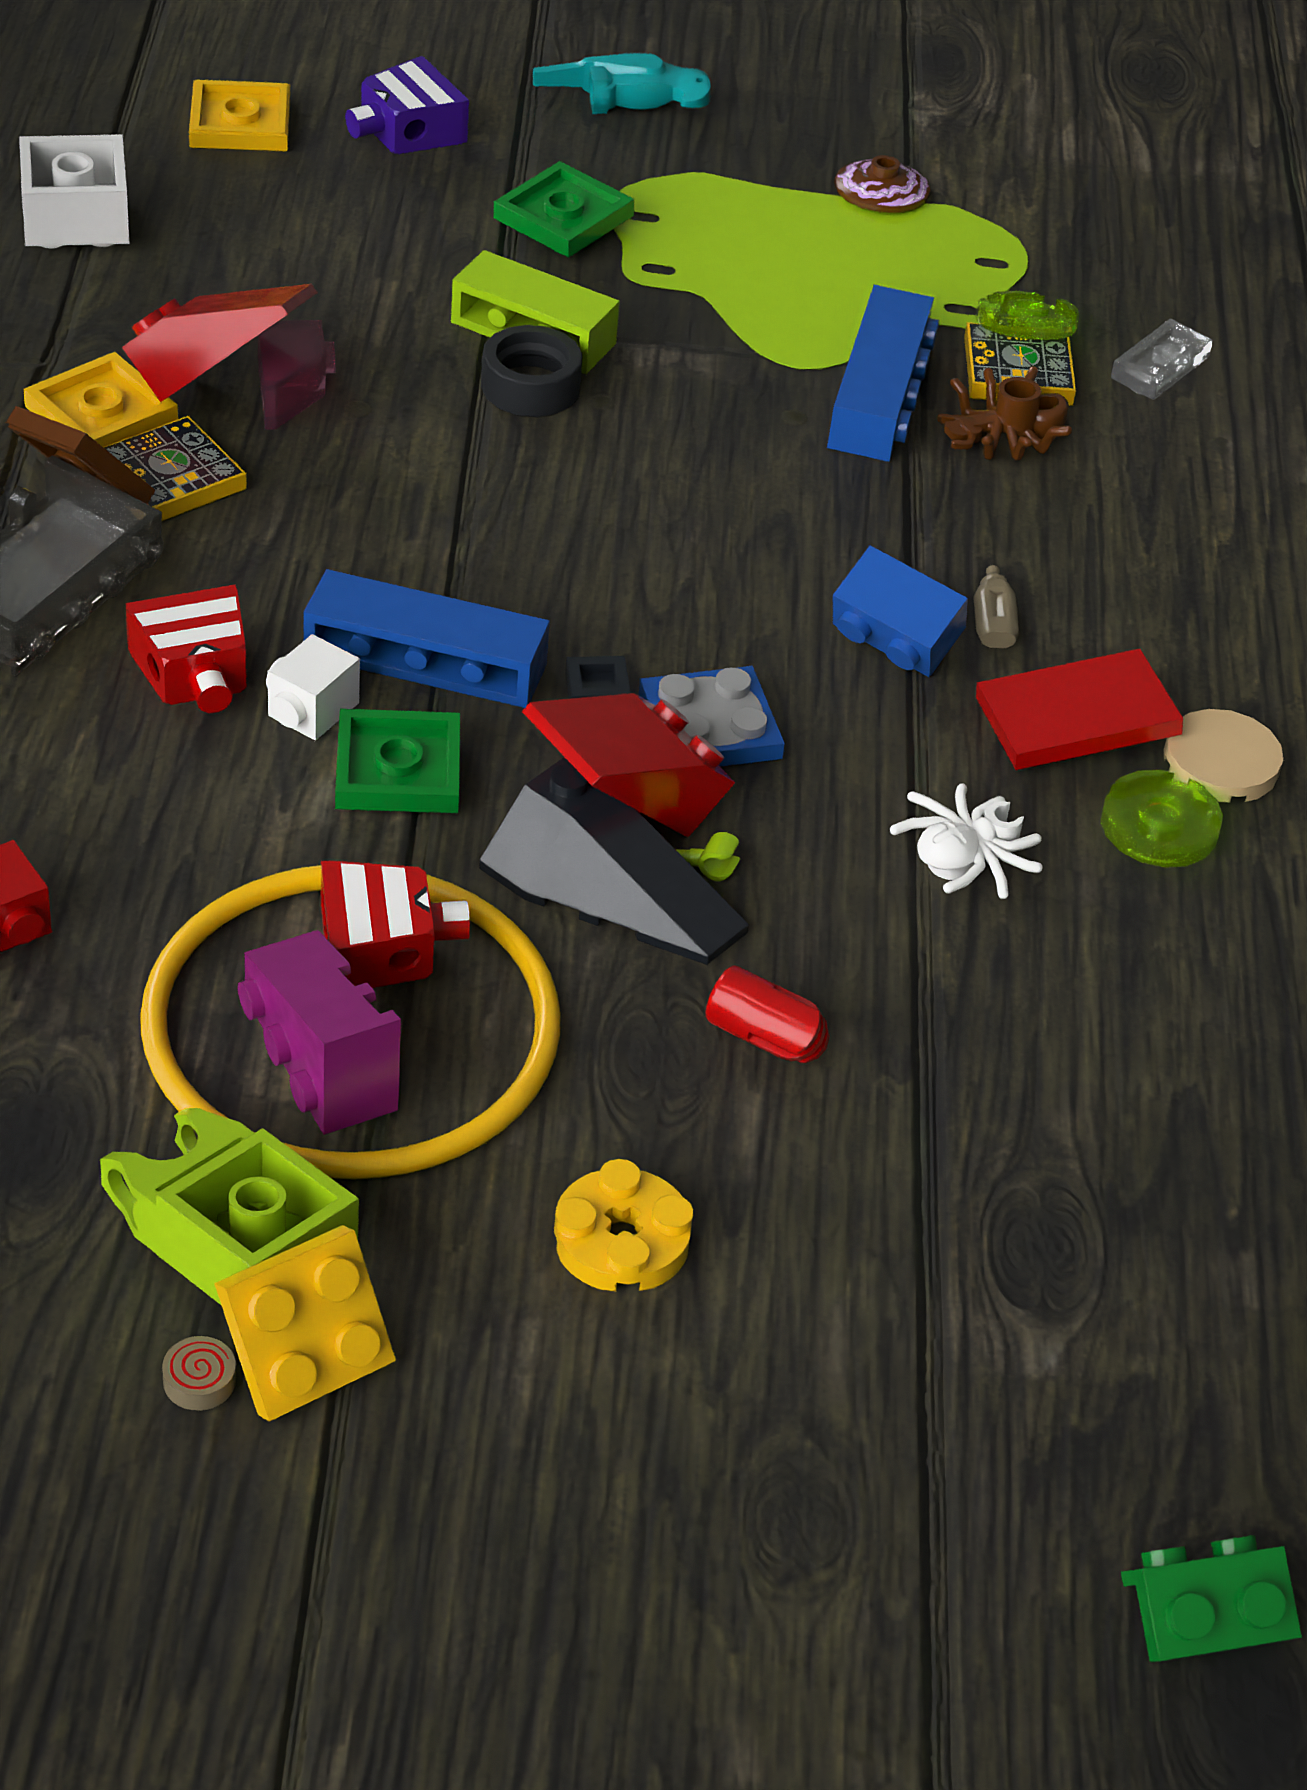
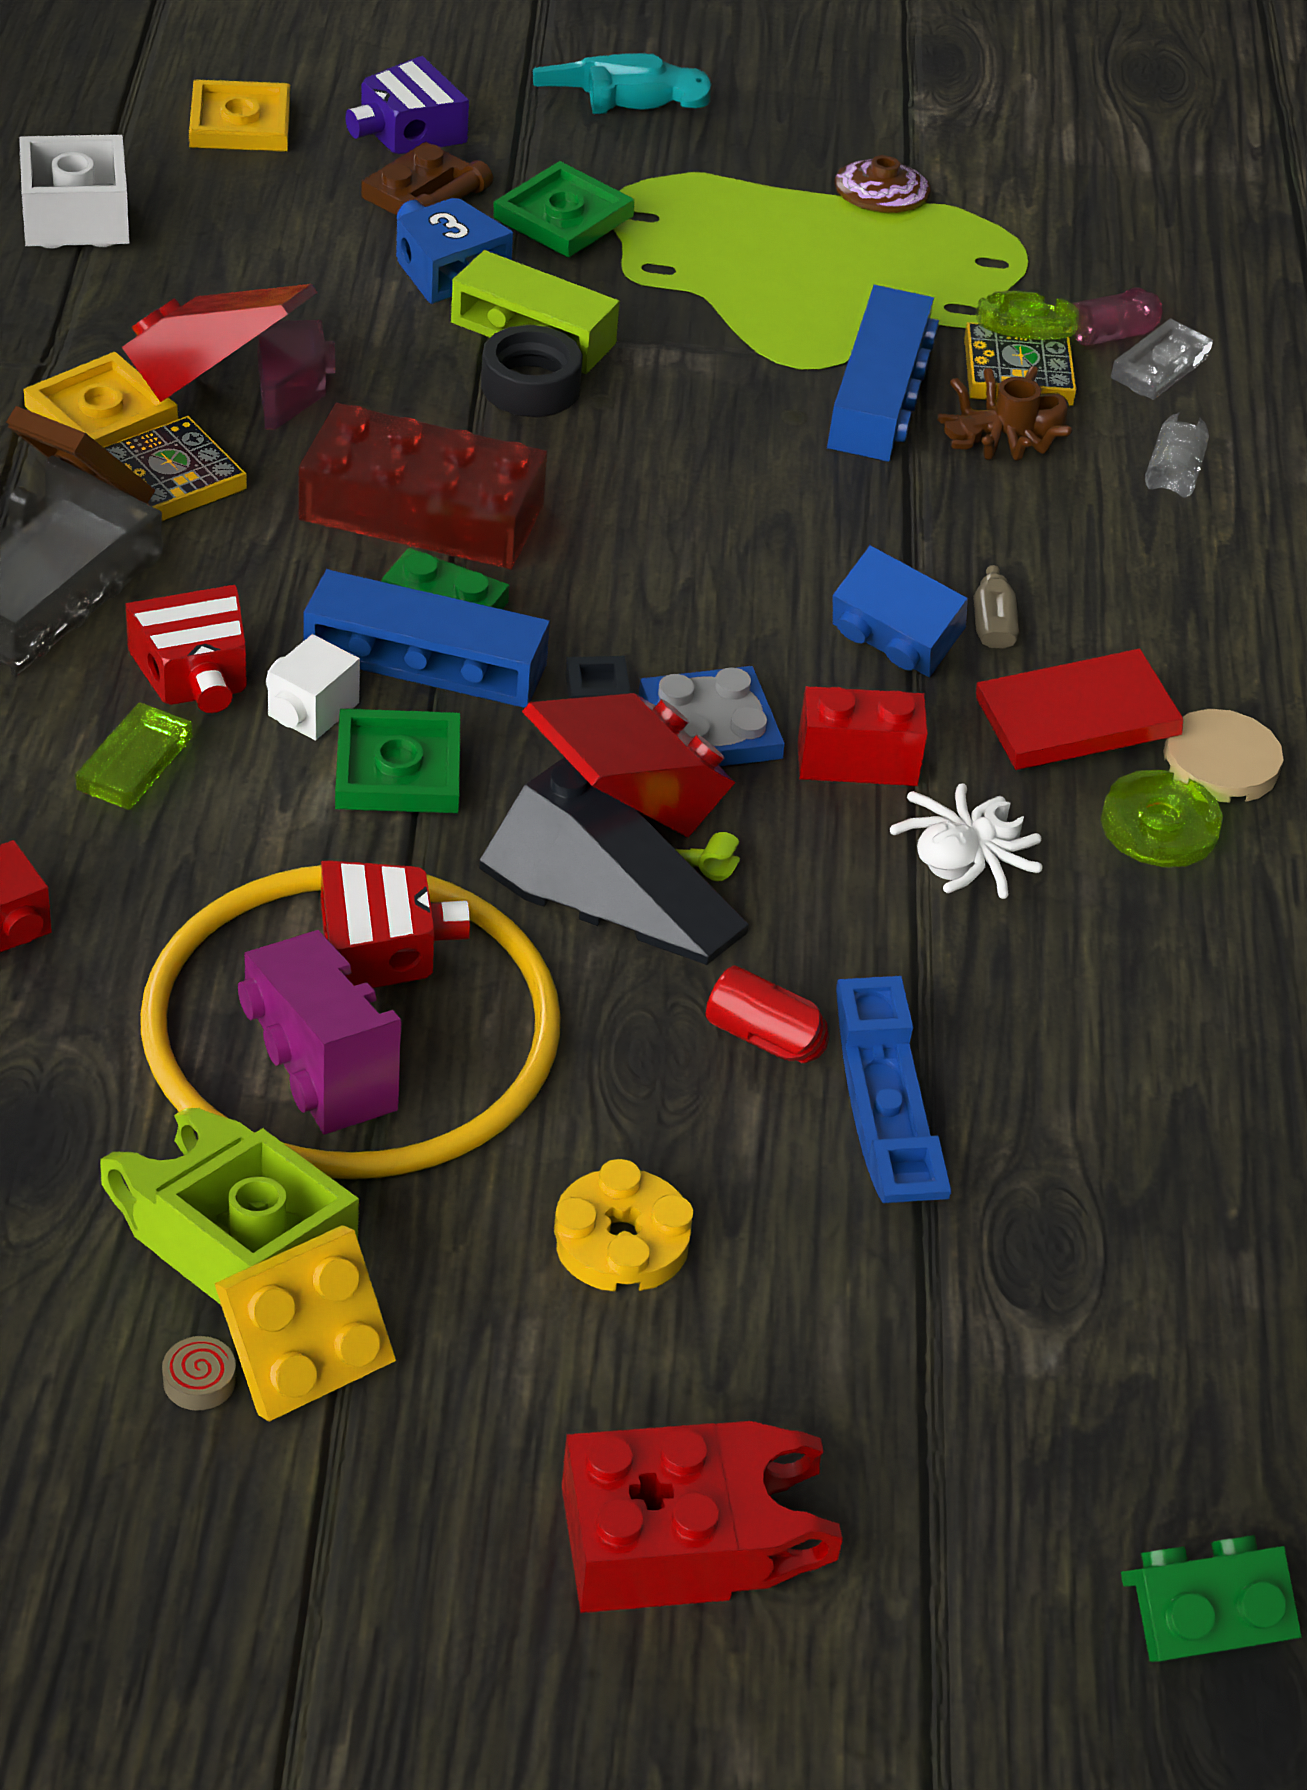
(133, 756): none -> clear neon green tile
(422, 485): none -> clear red brick
(425, 176): none -> reddish brown plate
(443, 240): none -> blue torso
(443, 578): none -> green plate
(688, 1513): none -> red brick
(862, 736): none -> red brick
(885, 1091): none -> blue slope
(1117, 316): none -> clear pink piece
(1177, 456): none -> clear piece

